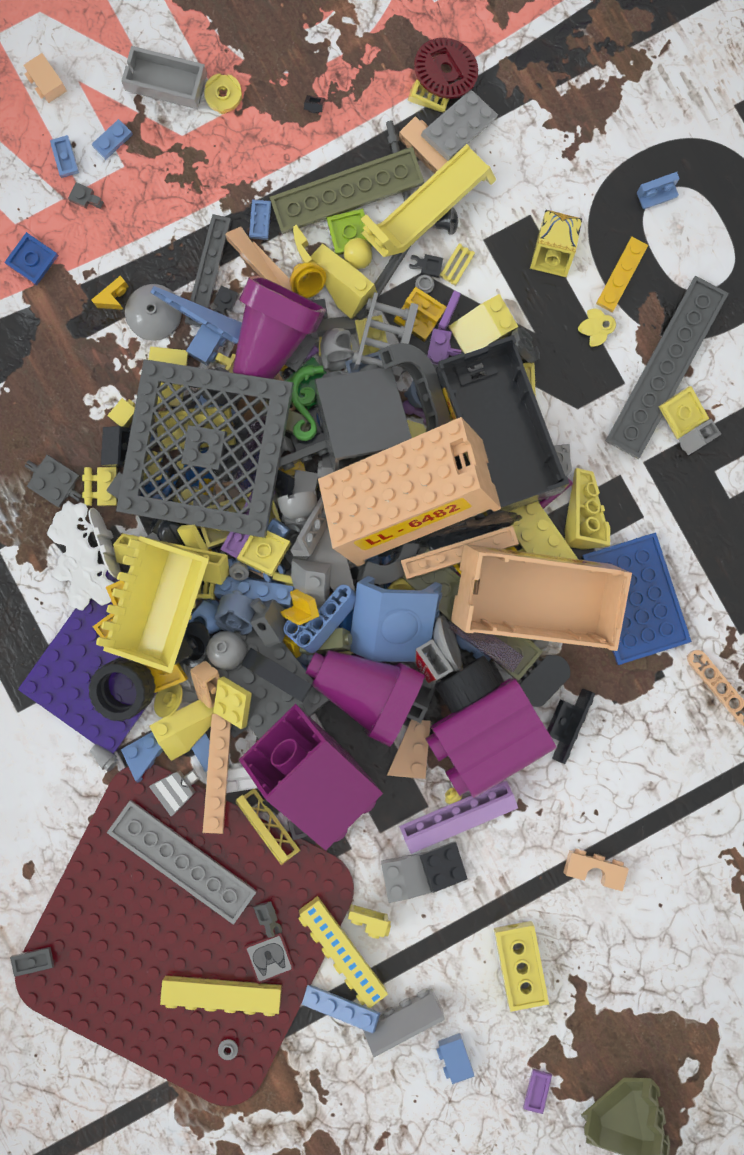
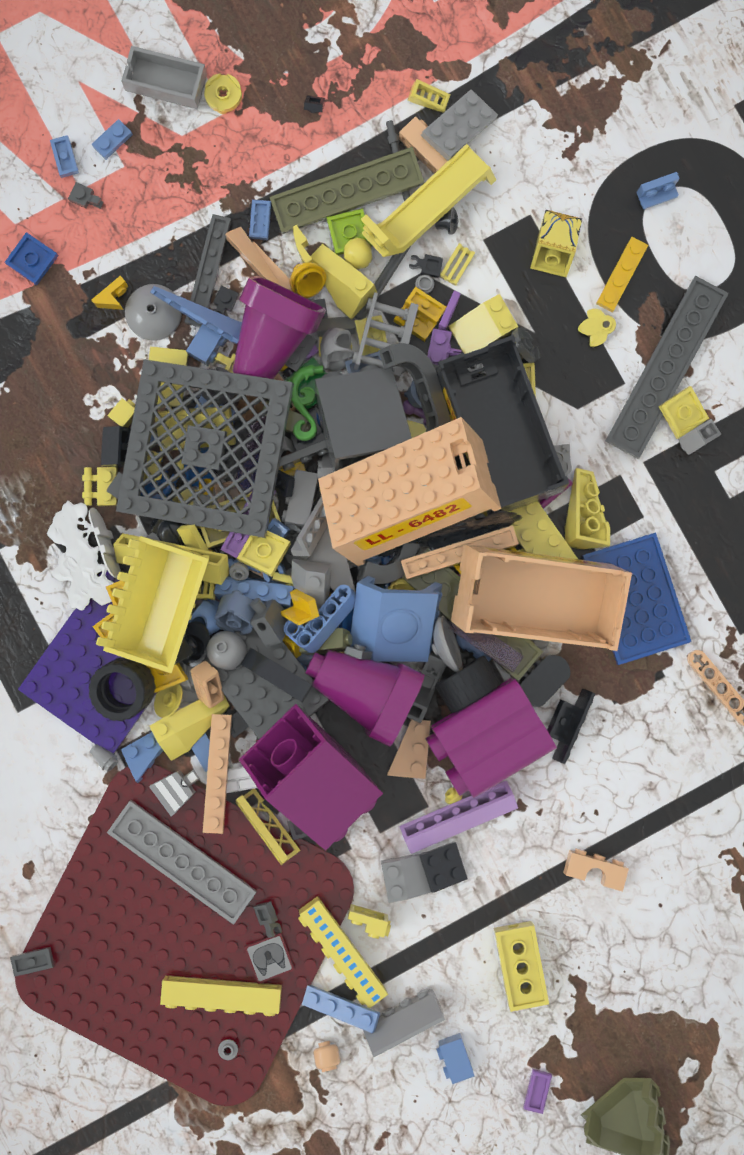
(45, 78): light nougat brick -> none
(53, 481): dark grey plate -> none
(232, 702): light yellow plate -> none
(298, 505): light grey cylinder -> none
(326, 1056): none -> light nougat head
(358, 651): none -> dark grey plate
(432, 664): light grey torso -> none
(457, 57): dark red piece -> none

